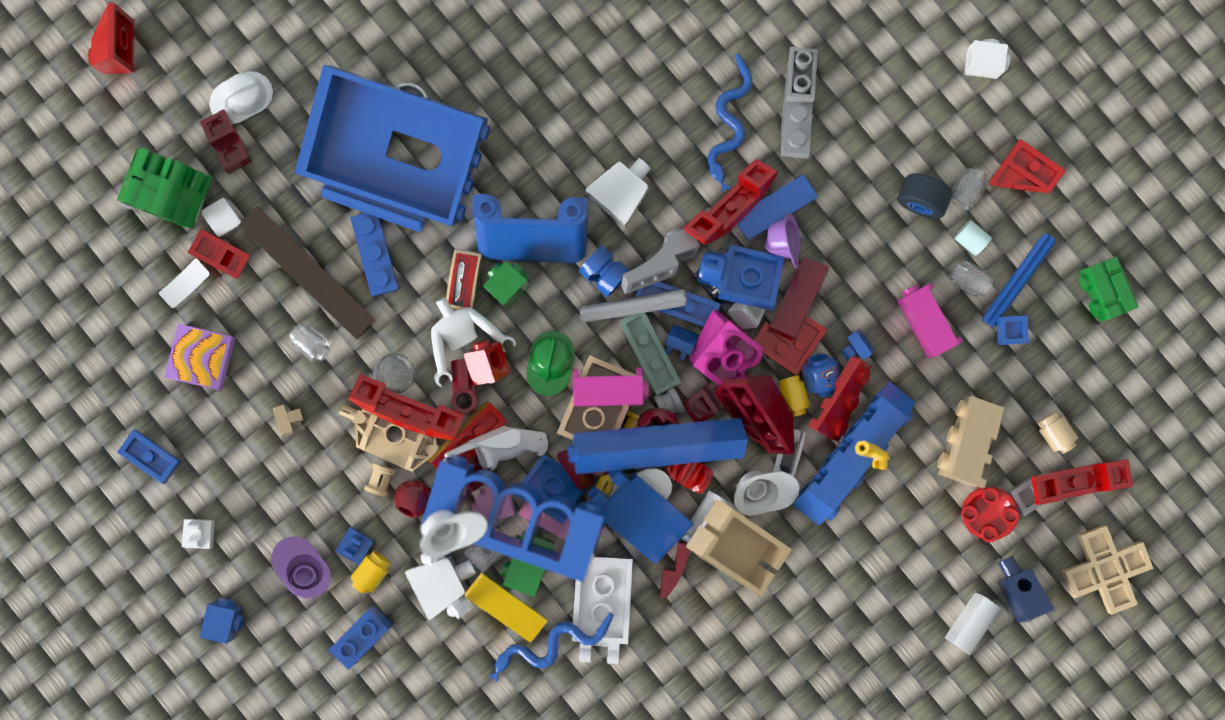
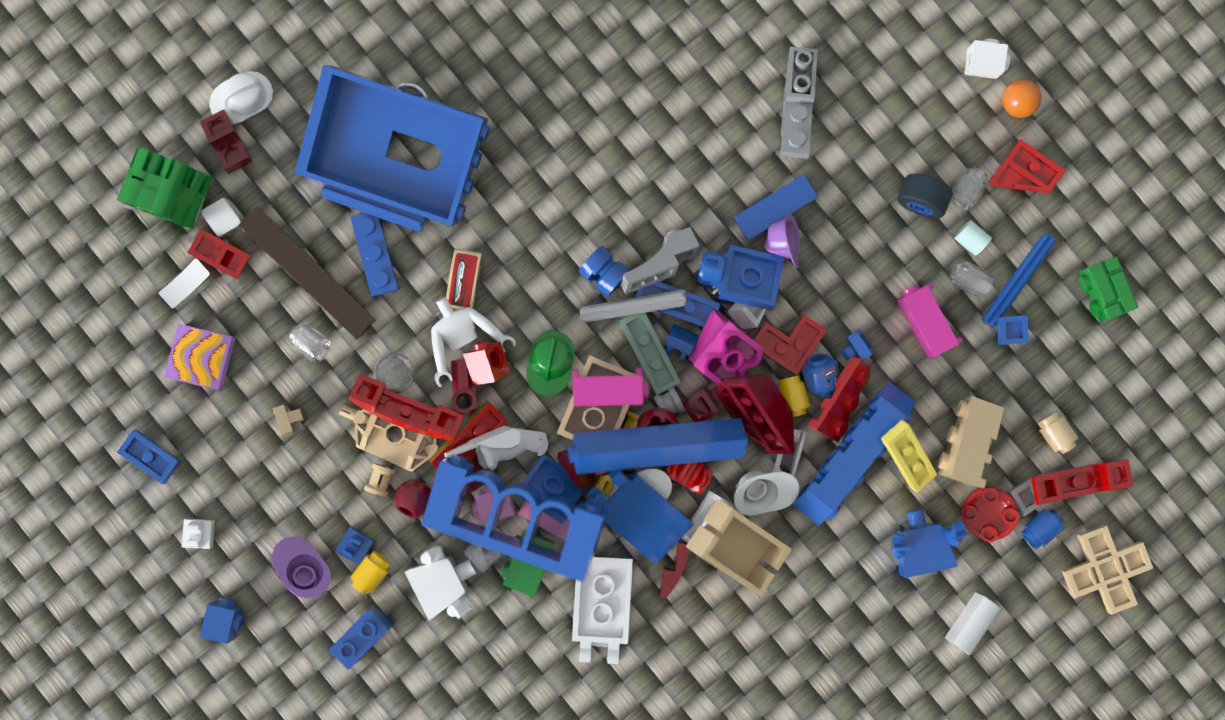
(113, 42): red slope -> none
(448, 532): white piece -> none
(506, 607): yellow tile -> none
(507, 283): green brick -> none
(531, 239): blue windscreen -> none
(553, 645): blue animal -> none
(620, 190): white torso -> none
(715, 168): blue animal -> none
(735, 205): red slope -> none
(799, 298): dark red tile -> none
(879, 456): yellow arm -> none
(909, 456): none -> light yellow plate
(925, 546): none -> blue torso
(1021, 98): none -> orange piece
(1031, 600): dark blue torso -> none
(1043, 528): none -> blue brick

